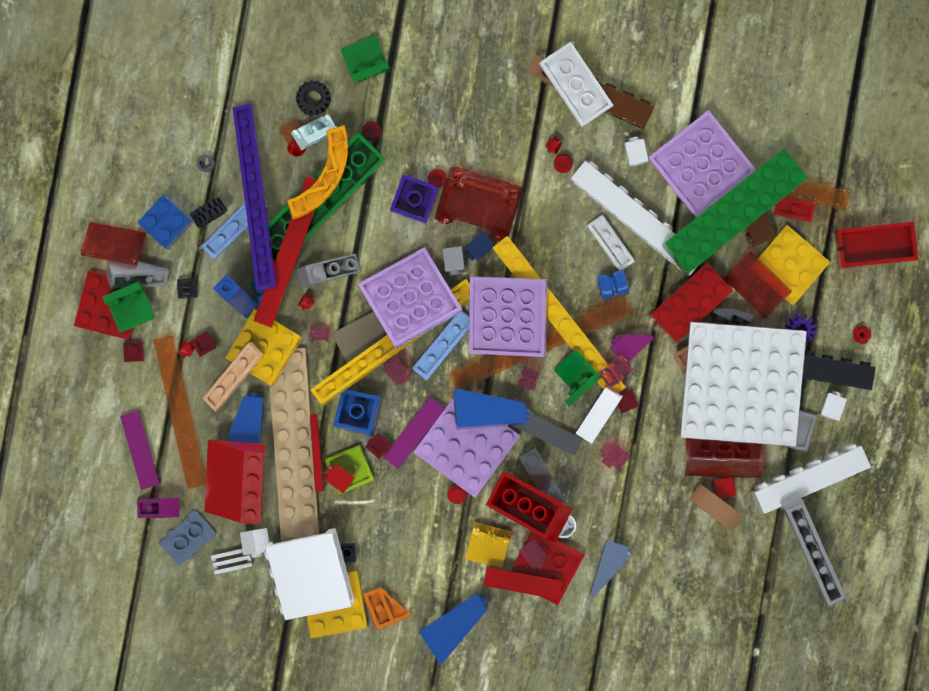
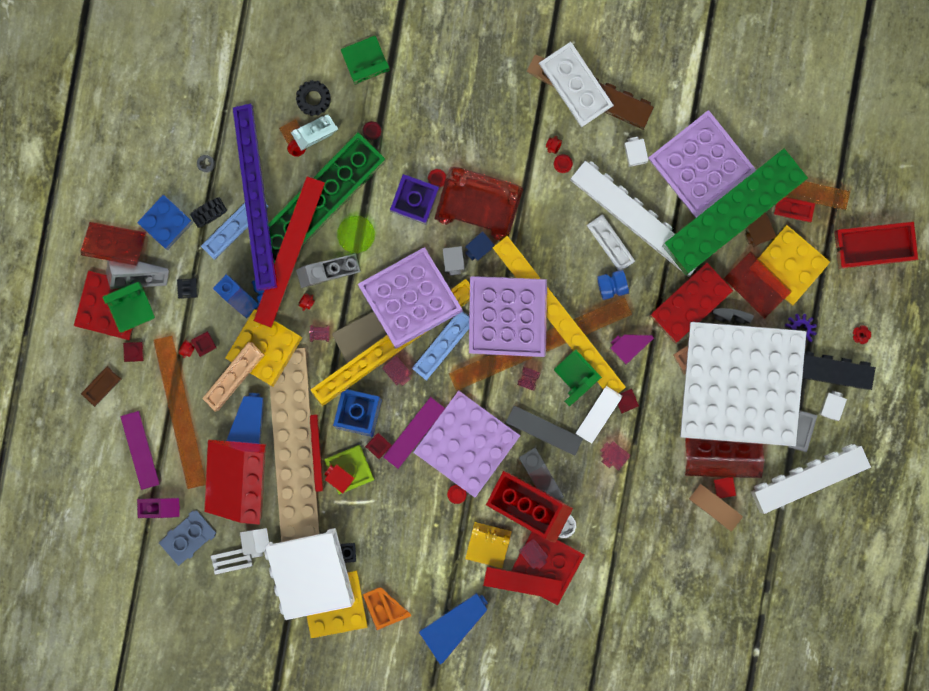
(101, 386): none -> reddish brown tile
(329, 177): light orange tile -> none
(356, 234): none -> clear neon green tile
(483, 411): blue slope -> none
(610, 563): sand blue slope -> none
(616, 371): clear pink brick -> none
(813, 549): light grey brick -> none

